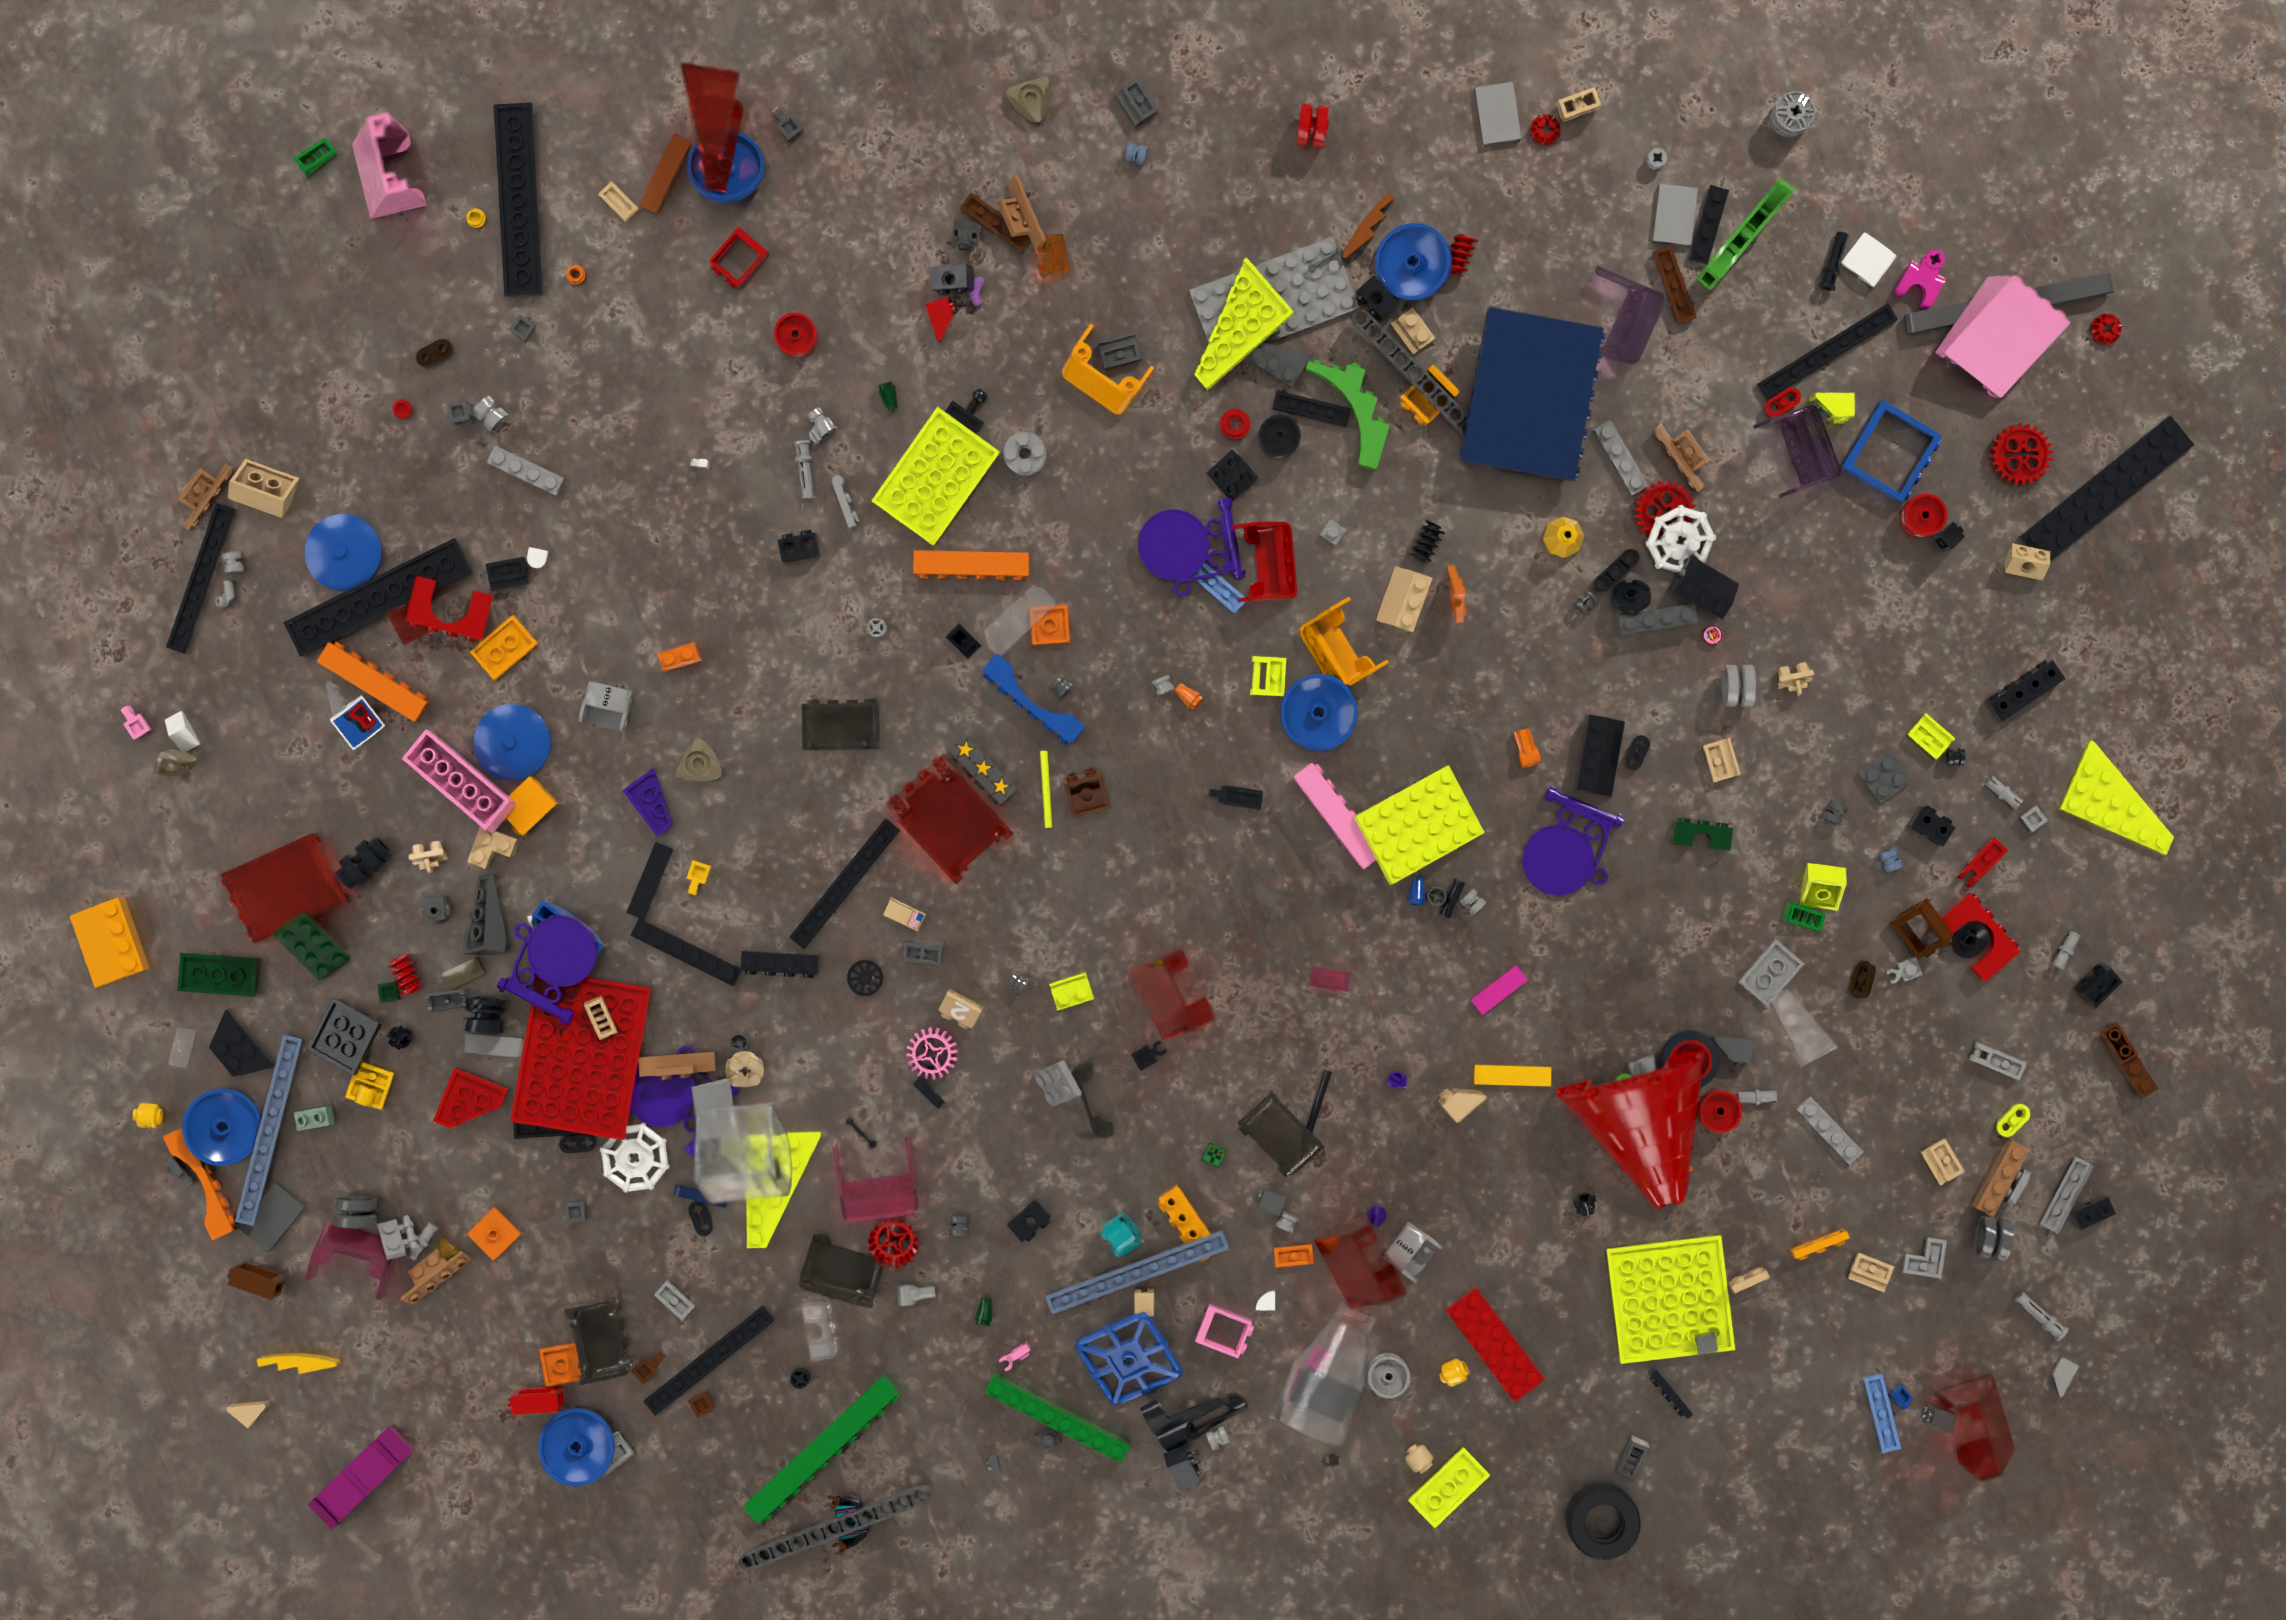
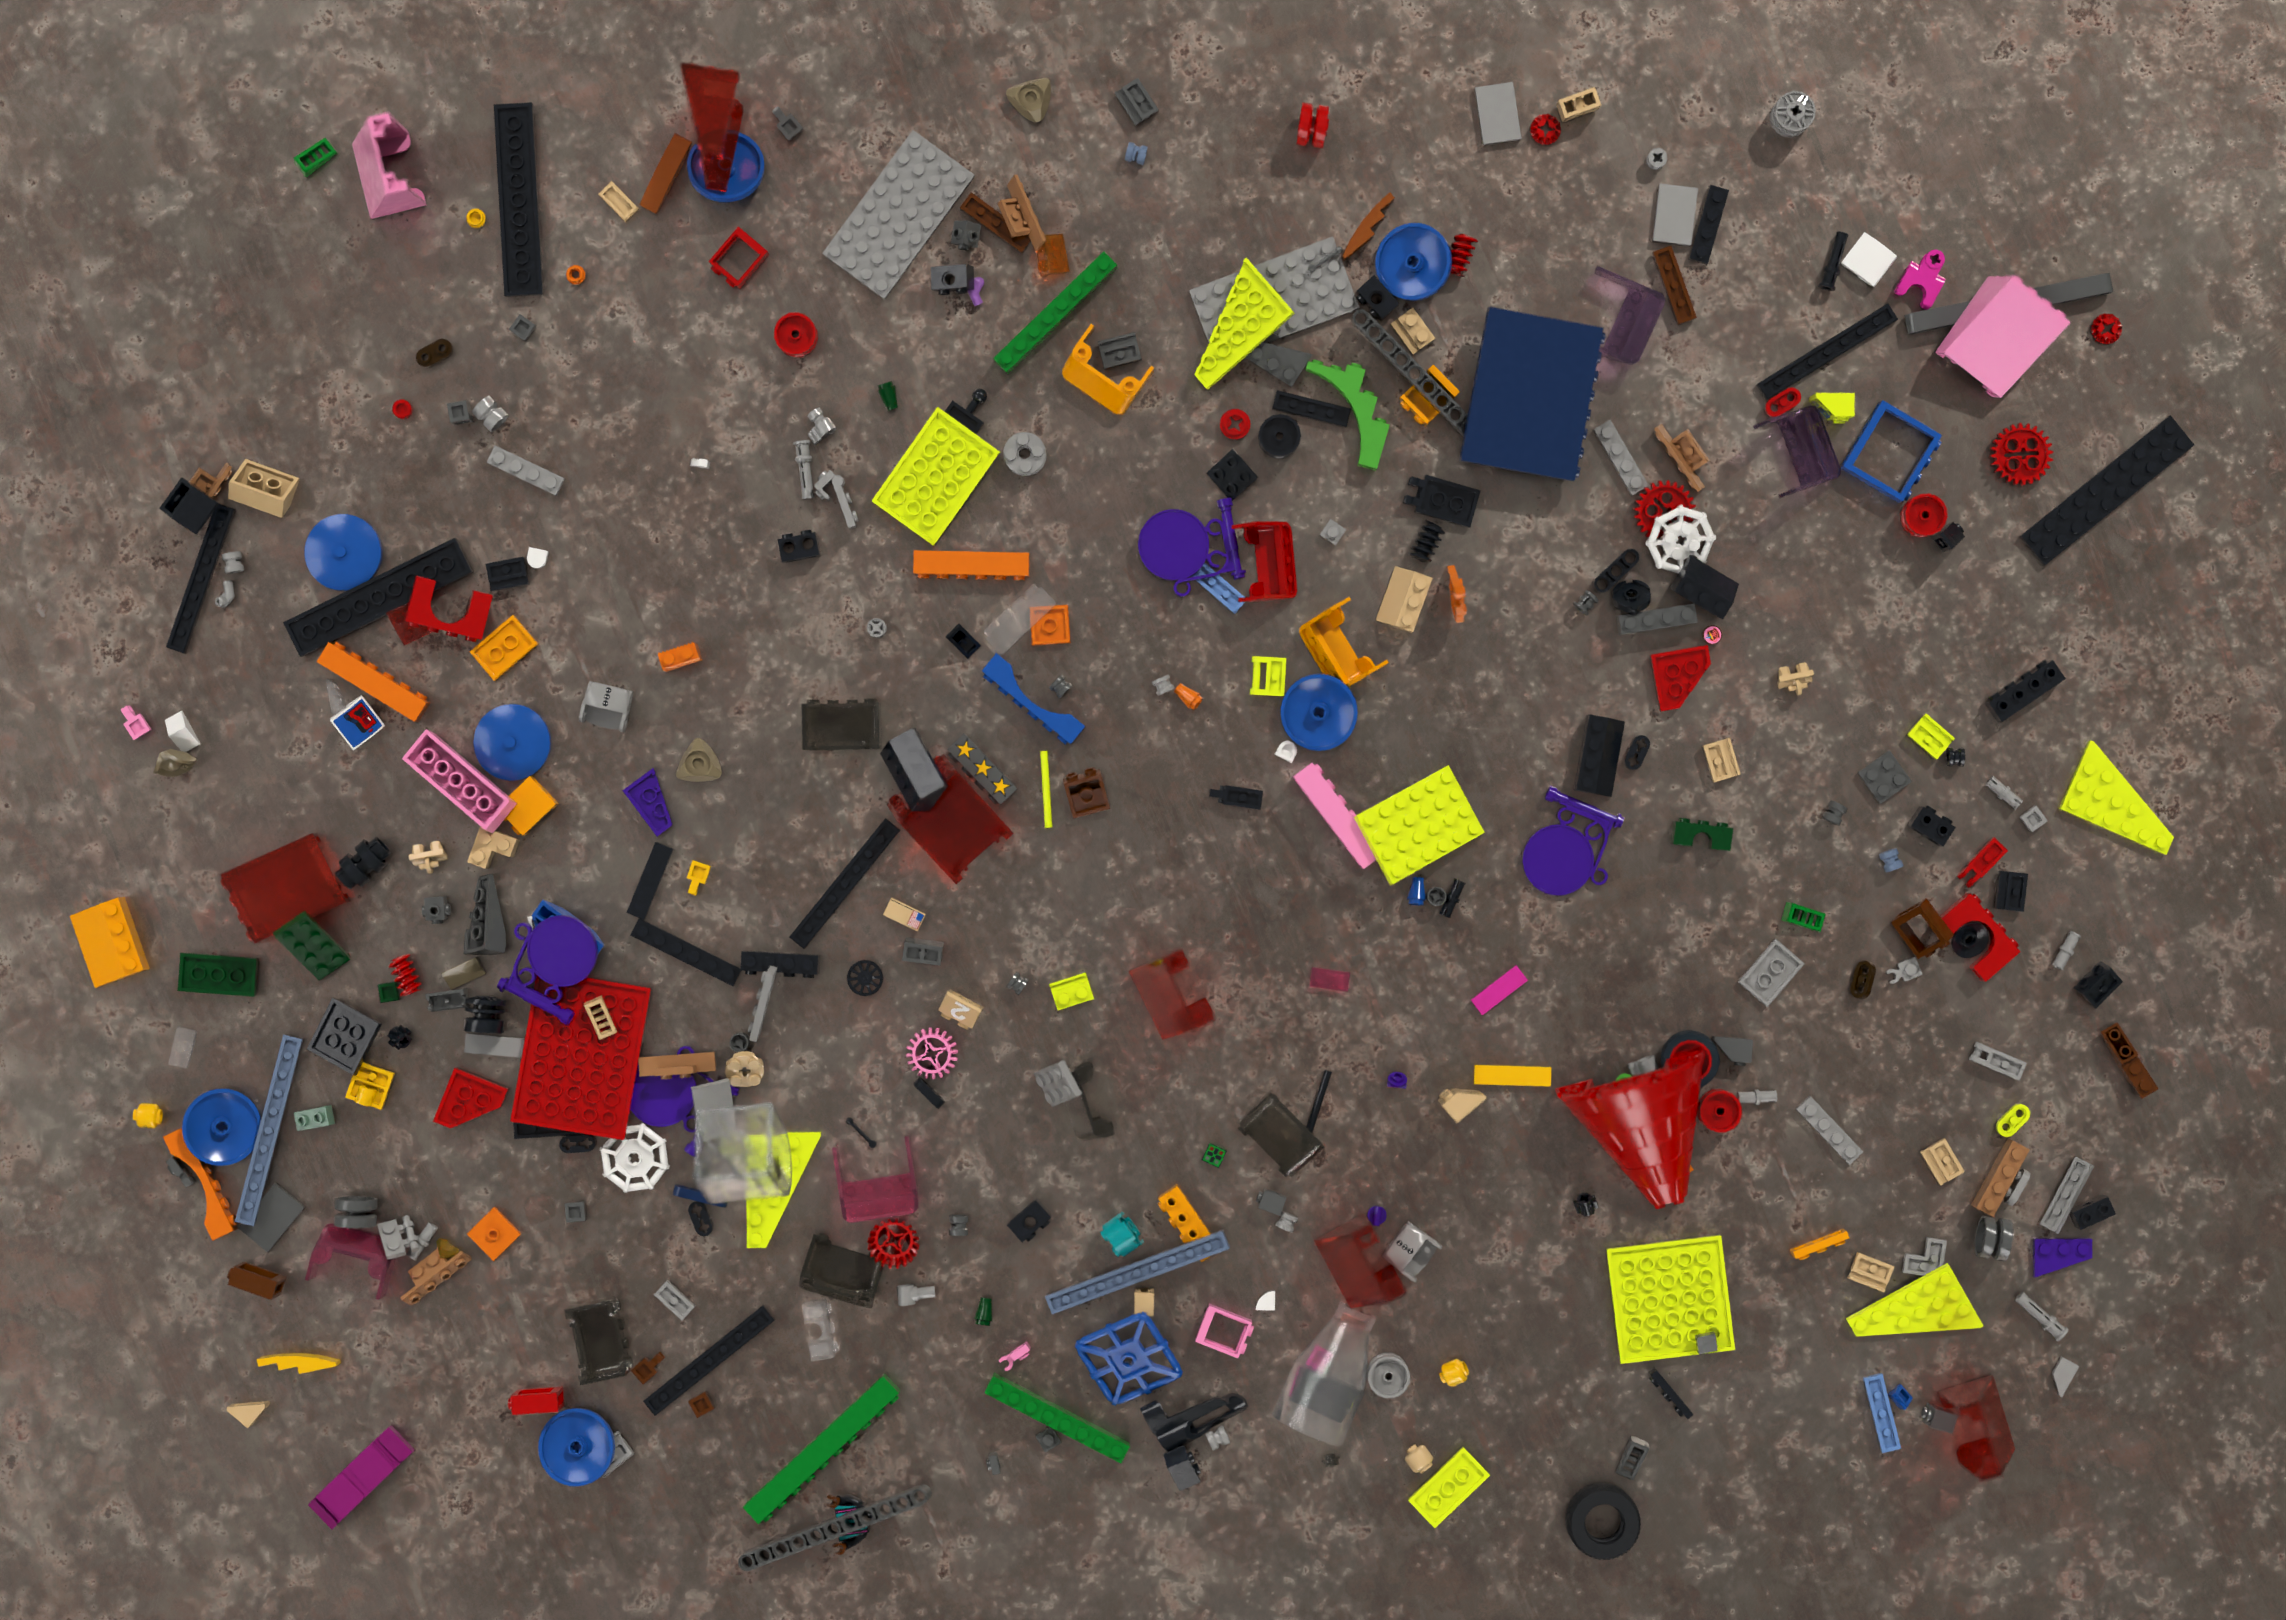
(189, 505): none -> black slope
(237, 1048): black wing -> none
(560, 1364): orange tile -> none
(760, 1010): none -> light grey plate
(798, 1381): black wheel -> none
(825, 480): none -> light grey bracket
(898, 214): none -> light grey plate
(914, 770): none -> slope
(941, 316): red slope -> none
(1055, 313): none -> green brick
(1145, 1056): black plate -> none
(1287, 750): none -> white tile
(1293, 1255): orange plate -> none
(1443, 500): none -> black tile
(1469, 898): light grey wheel -> none
(1495, 1344): red plate -> none
(1528, 753): orange piece -> none
(1556, 541): yellow cone -> none
(1678, 674): none -> red plate
(1738, 685): light grey wheel -> none
(1744, 1281): tan plate -> none
(1745, 234): bright green arch -> none
(1801, 1028): clear wing -> none
(1823, 886): neon yellow slope -> none
(1923, 1305): none -> neon yellow wing
(2011, 891): none -> black plate
(2027, 562): tan brick -> none
(2058, 1253): none -> dark purple wing

